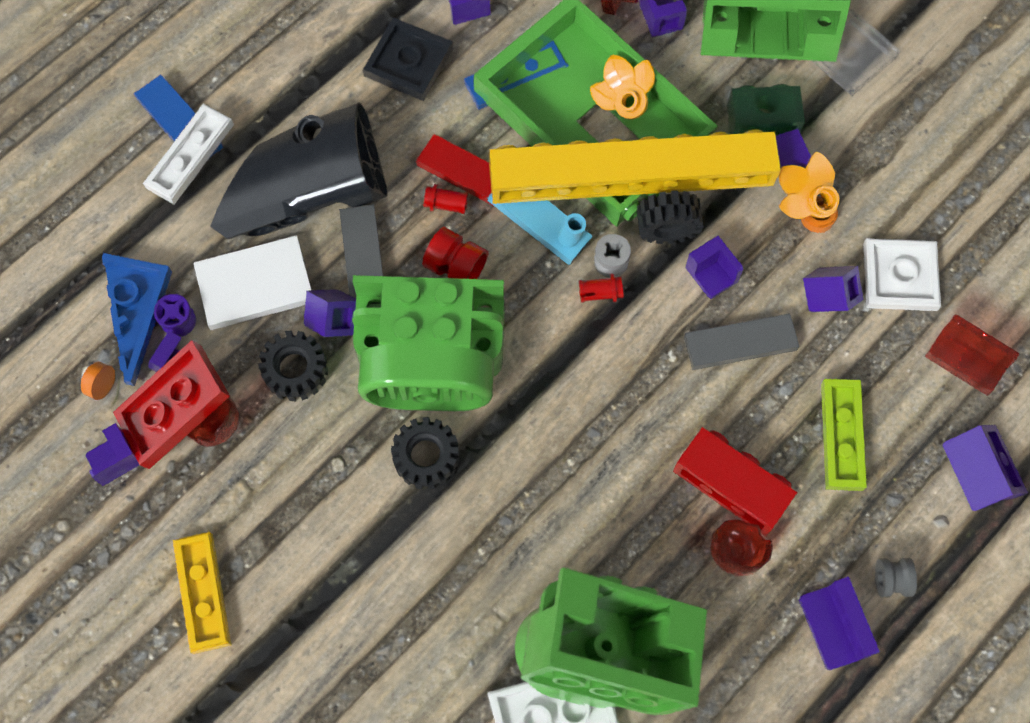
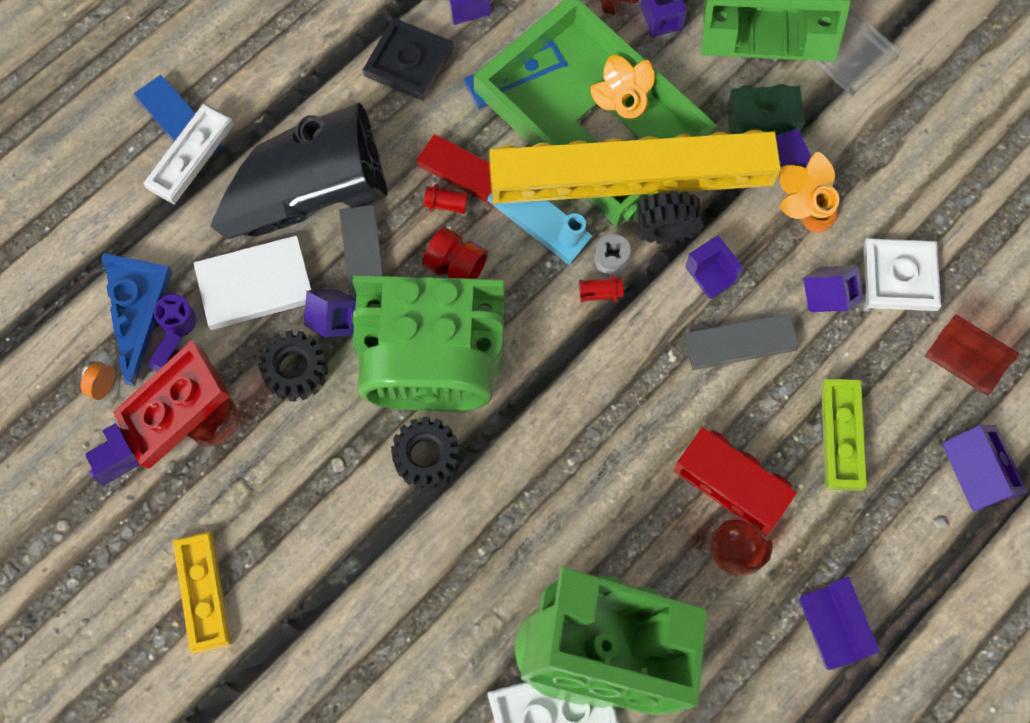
(895, 577): dark grey wheel -> none

